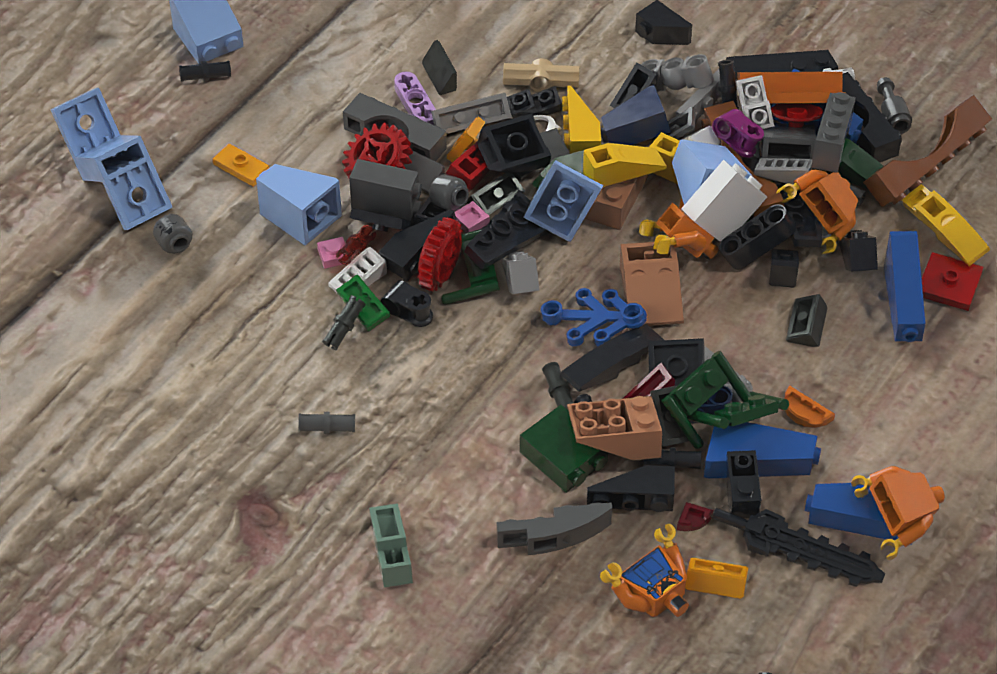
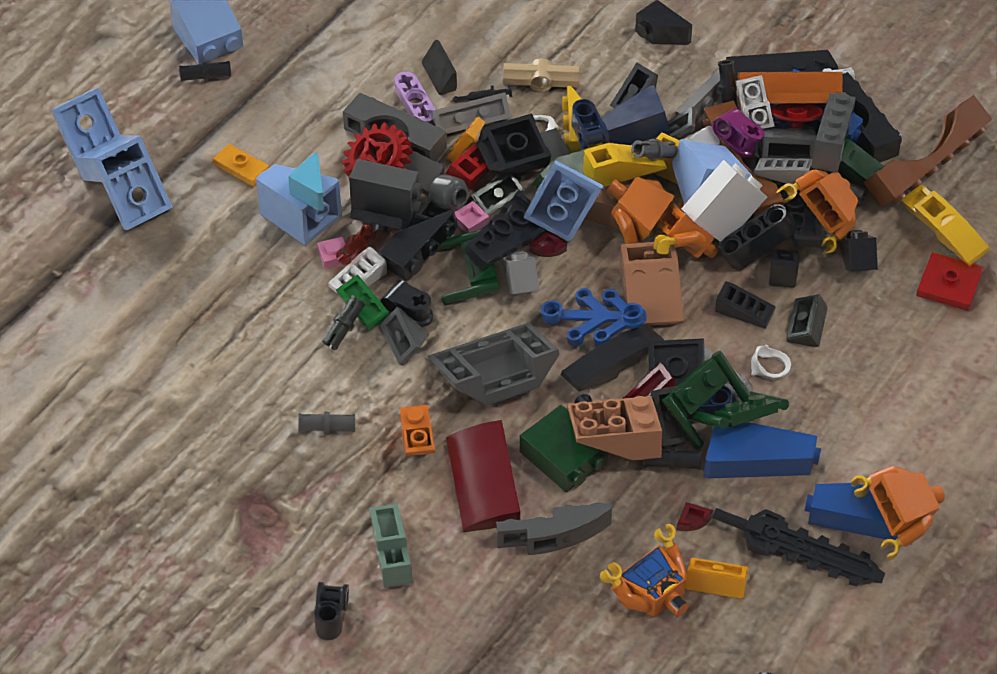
(172, 233): dark grey head -> none
(306, 183): none -> medium azure slope
(330, 605): none -> black piece
(403, 335): none -> dark grey slope
(416, 430): none -> orange slope
(439, 254): red gear -> none
(482, 476): none -> dark red slope
(484, 93): none -> black piece
(498, 364): none -> dark grey slope
(540, 103): black slope -> none
(548, 246): none -> dark red tile
(558, 387): pearl dark grey pin -> none
(588, 124): none -> dark blue piece
(638, 207): none -> orange torso
(639, 489): black slope -> none
(654, 149): none -> dark grey pin
(679, 73): light grey piece -> none
(743, 483): black slope -> none
(747, 299): none -> black slope
(766, 352): none -> white piece
(805, 410): orange tile -> none
(894, 106): dark grey piece -> none
(905, 286): blue slope -> none

